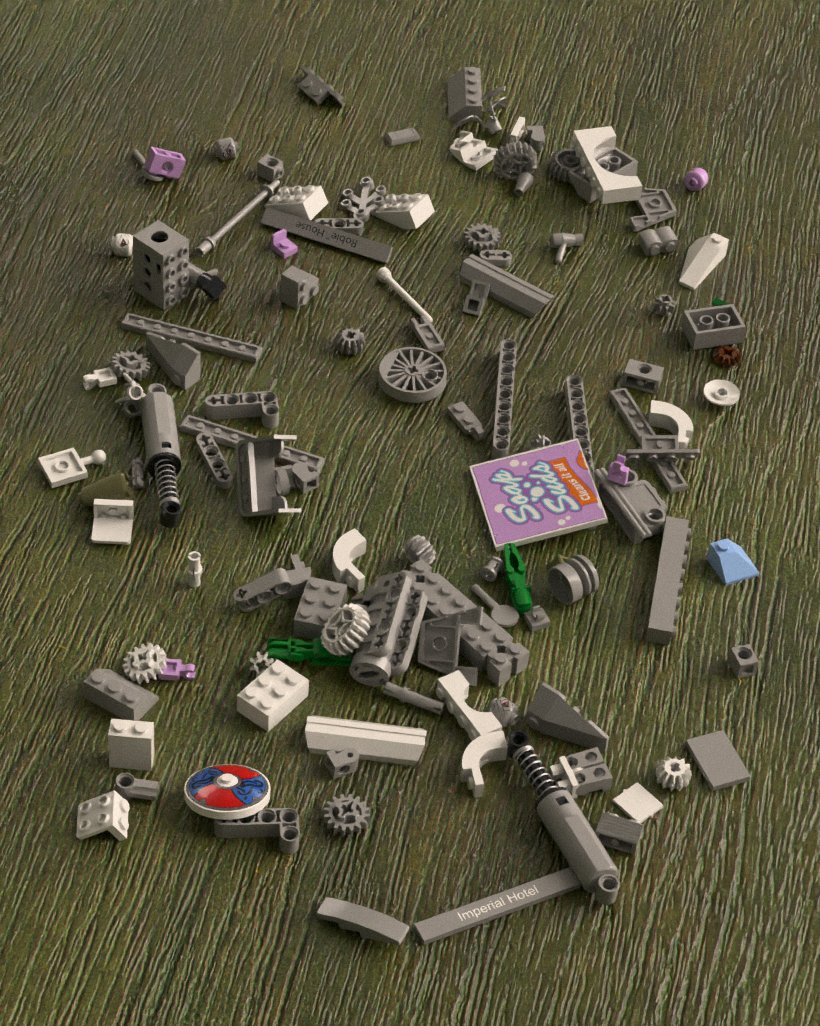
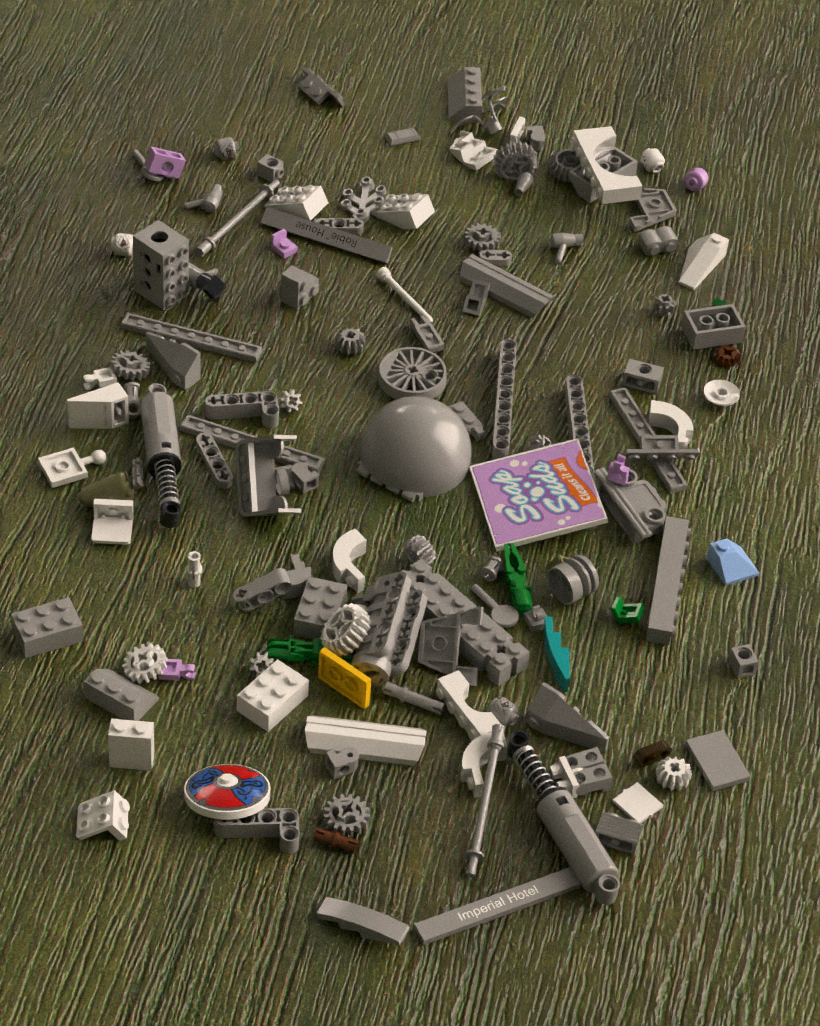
(47, 627): none -> light grey brick
(99, 409): none -> white slope
(133, 391): white plant -> none
(135, 787): light grey piece -> none
(210, 202): none -> light grey piece
(285, 399): none -> white gear
(335, 840): none -> reddish brown pin
(344, 678): none -> yellow tile
(415, 448): none -> light grey windscreen
(495, 745): none -> light grey bar
(557, 656): none -> teal slope
(626, 612): none -> green bracket
(652, 160): none -> white head
(652, 753): none -> dark brown beam

